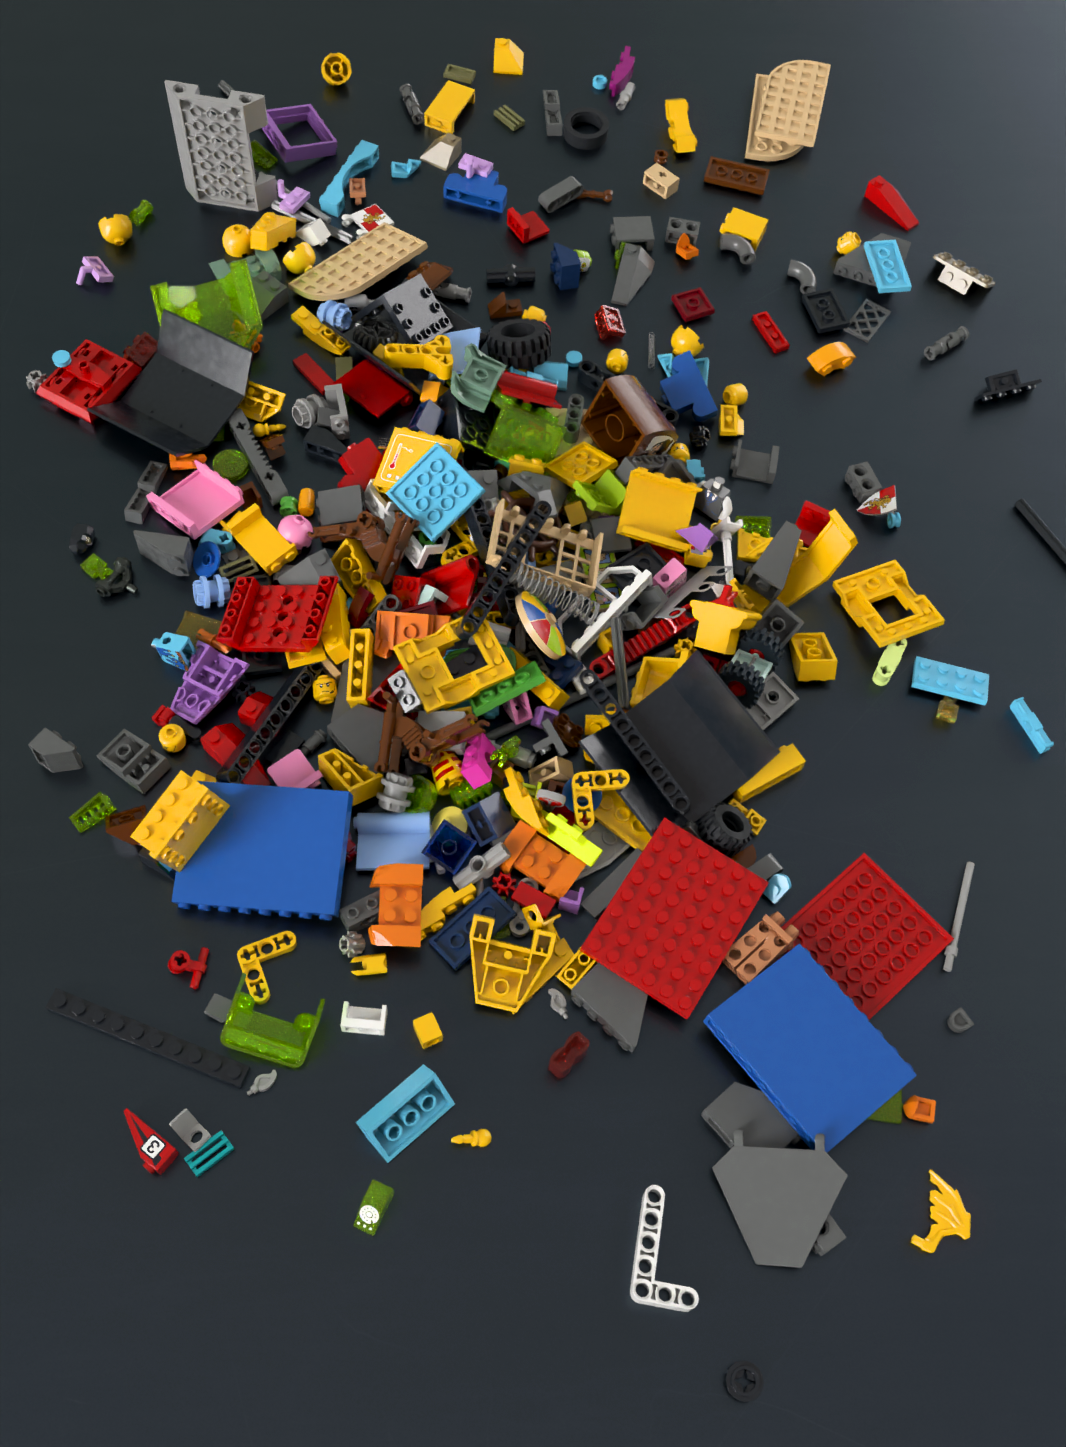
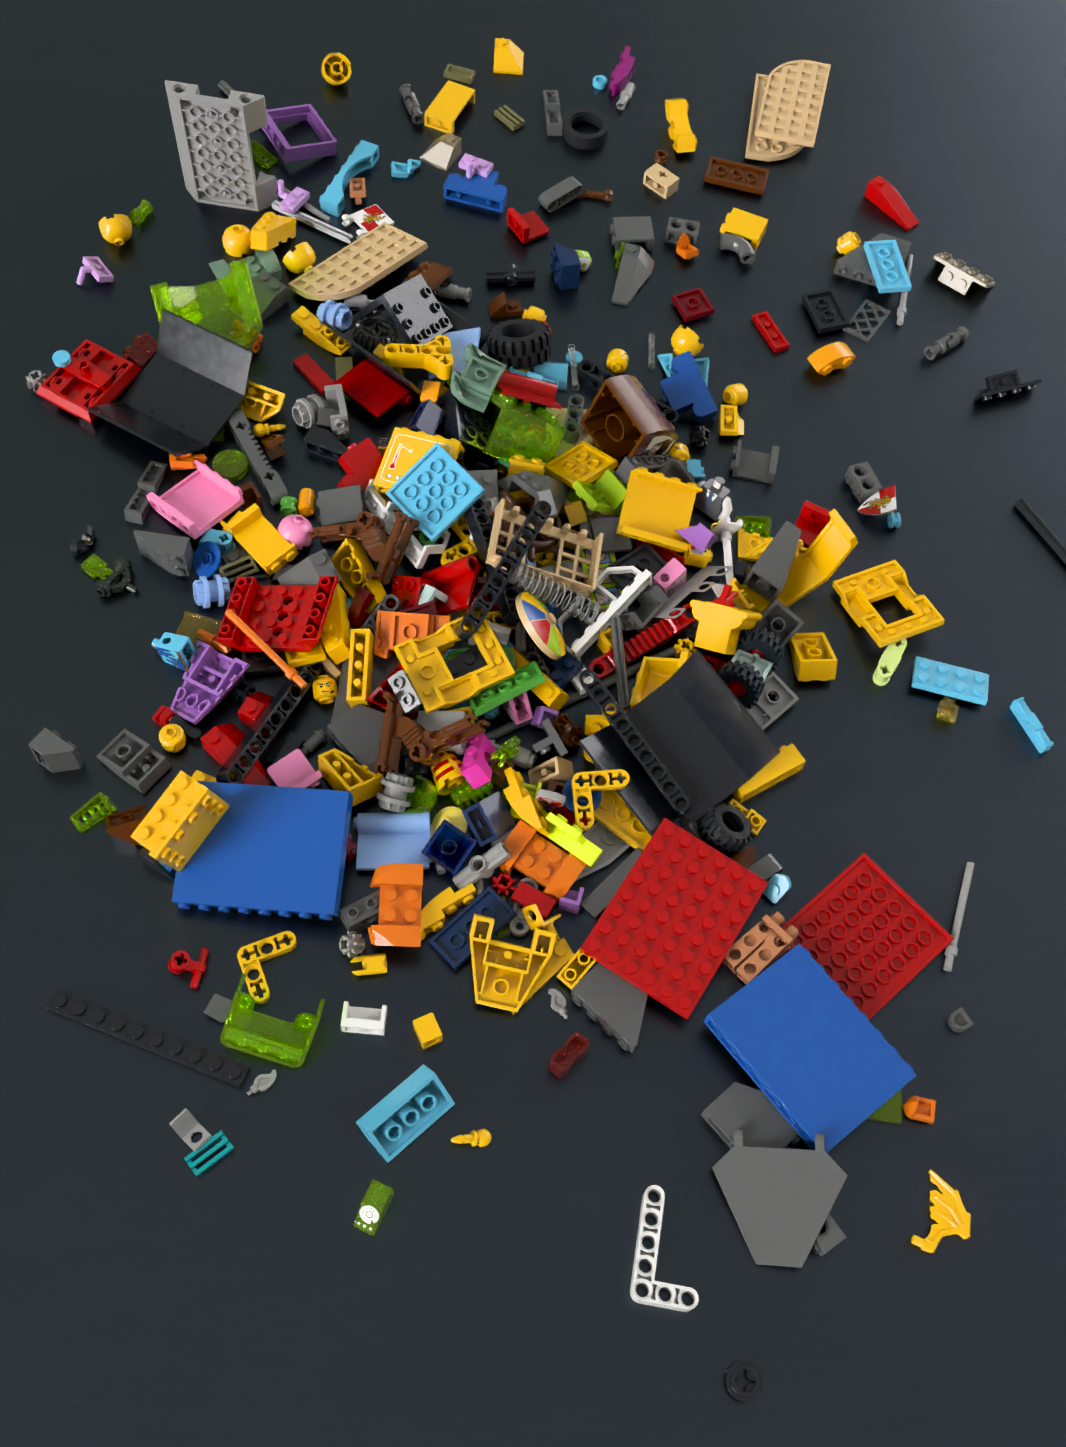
(151, 1146): slope -> none
(290, 672): none -> orange bar
(314, 232): white slope -> none
(574, 363): none -> white piece
(609, 322): clear red bracket -> none
(804, 274): dark grey cylinder -> none
(902, 310): none -> light grey bar

